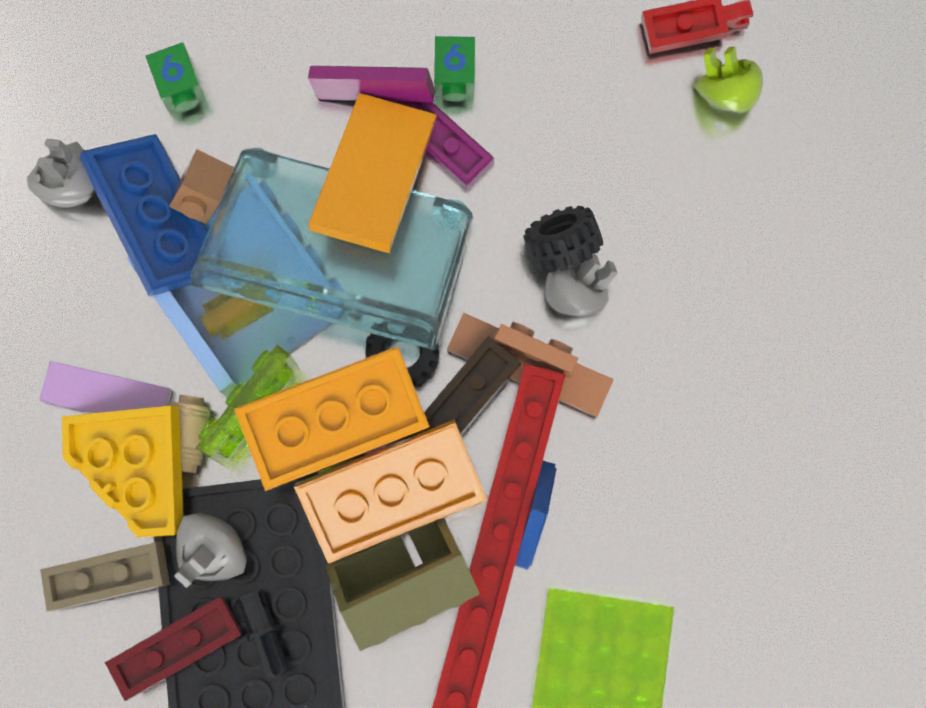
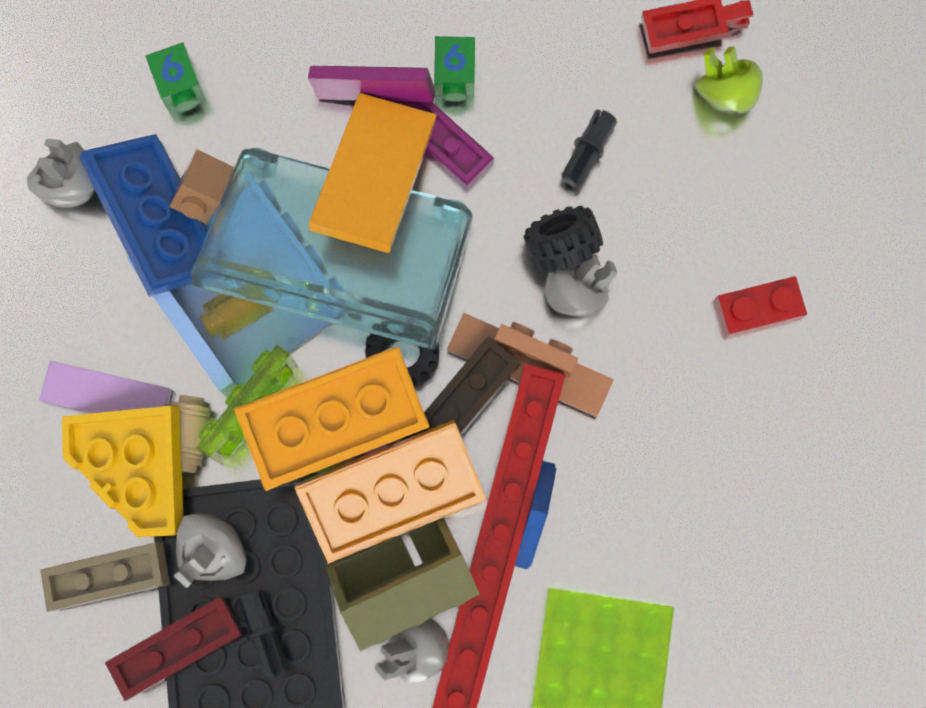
(415, 653): none -> light grey piece
(589, 147): none -> black axle
(761, 306): none -> red plate

